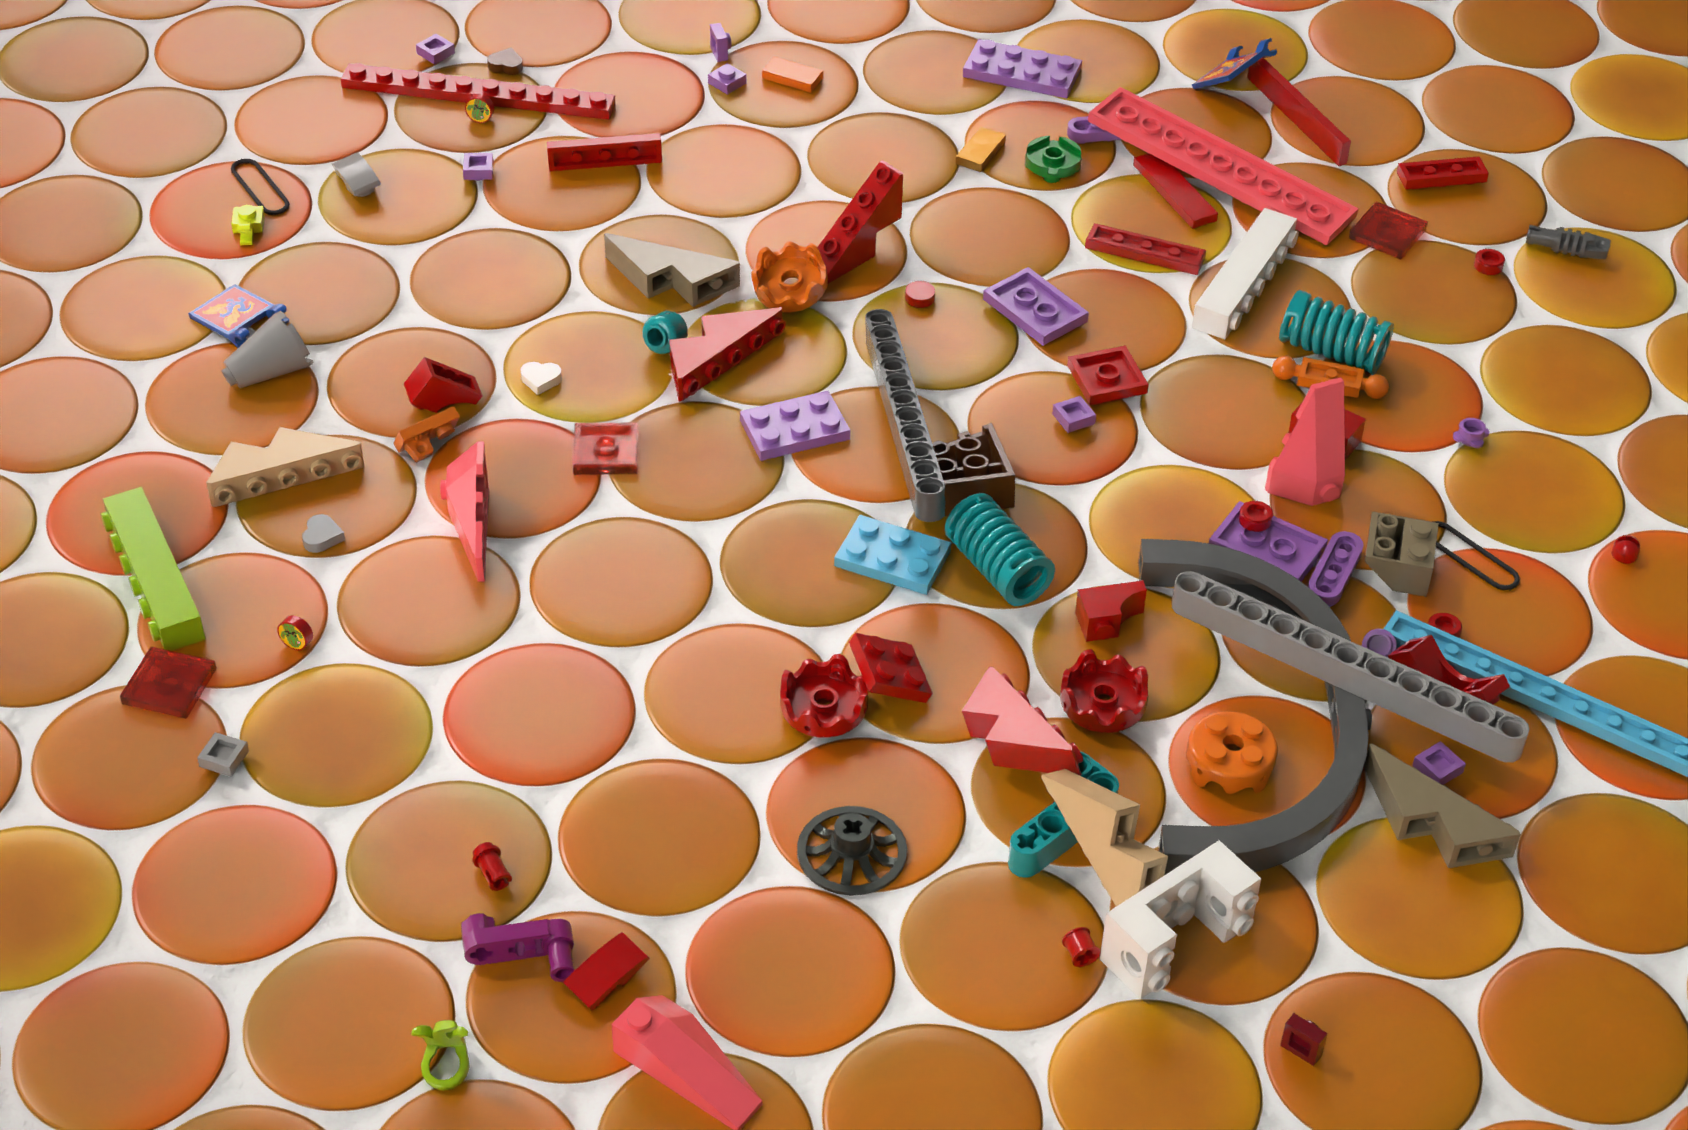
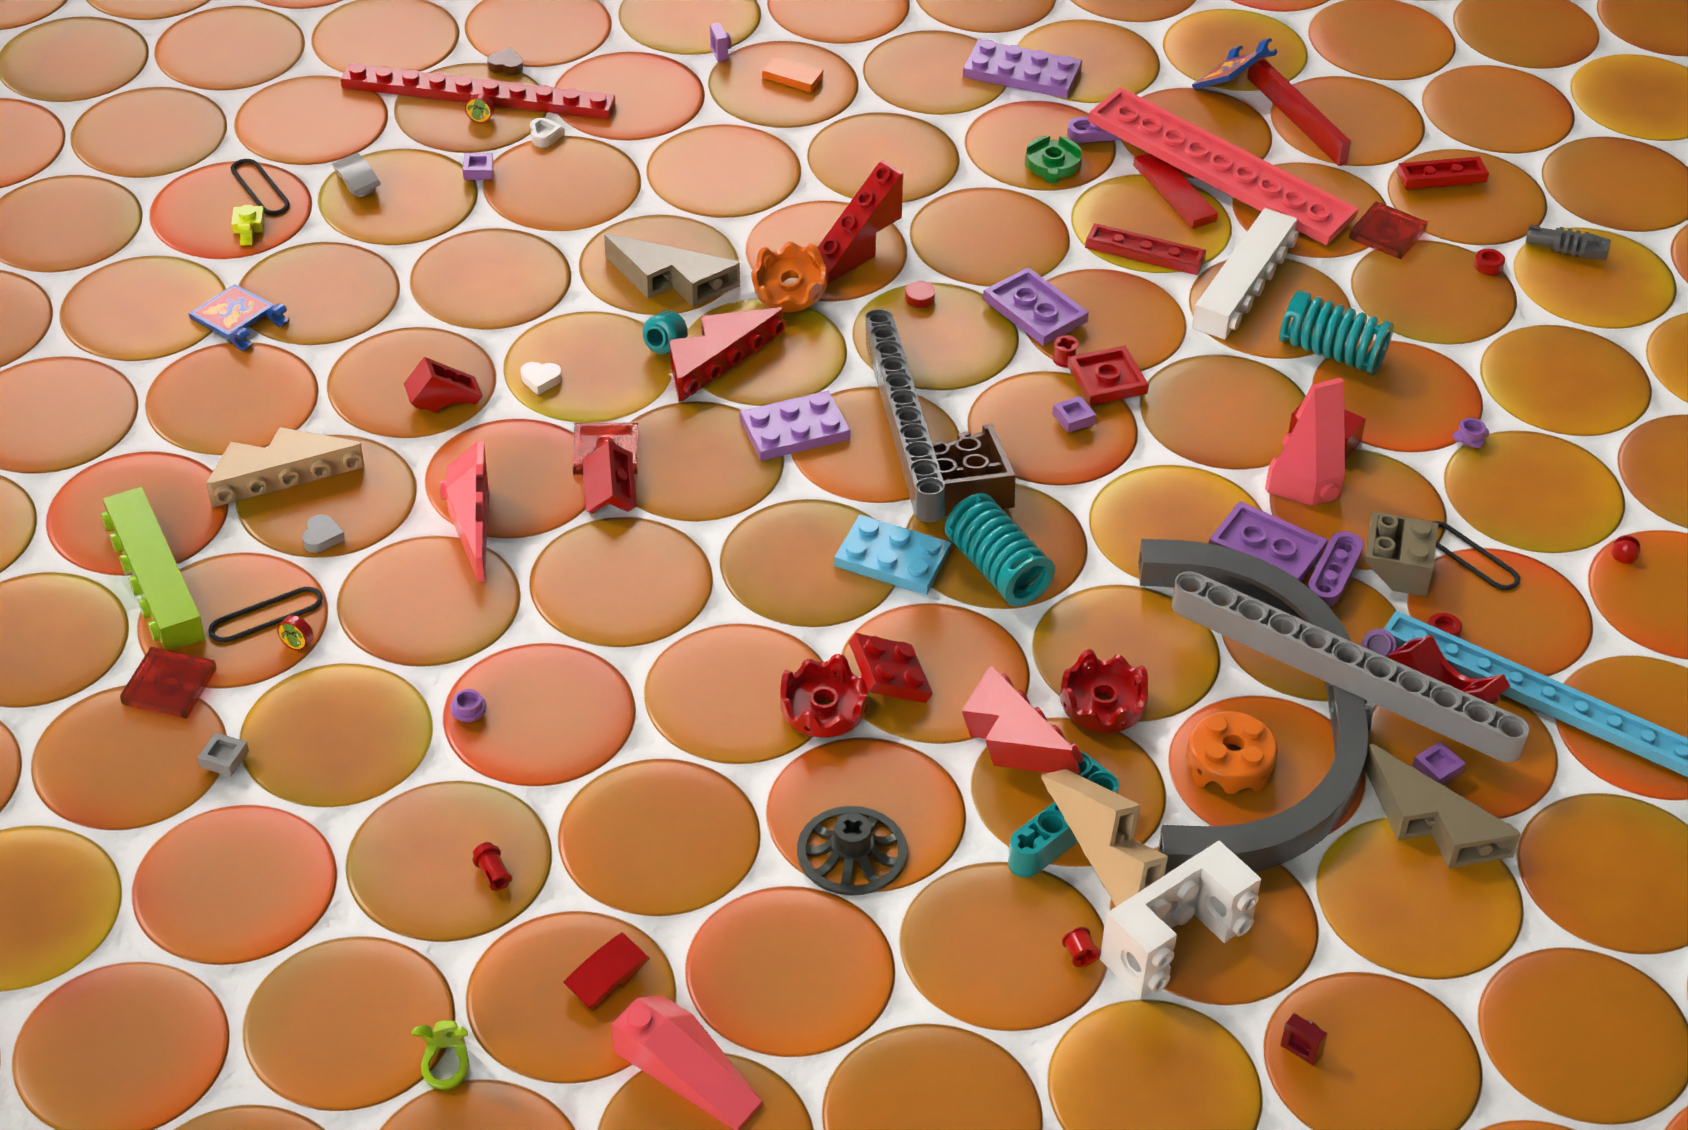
(262, 604): none -> black piece
(267, 354): light grey cone -> none
(417, 437): orange hinge -> none
(435, 49): medium lavender plate -> none
(468, 705): none -> medium lavender plate
(490, 943): magenta beam -> none
(545, 132): none -> white tile
(604, 152): red plate -> none
(609, 478): none -> red panel
(727, 78): medium lavender plate -> none
(980, 149): tile -> none
(1064, 347): none -> red axle
(1106, 607): red arch -> none
(1255, 516): red tile -> none
(1317, 371): orange plate -> none

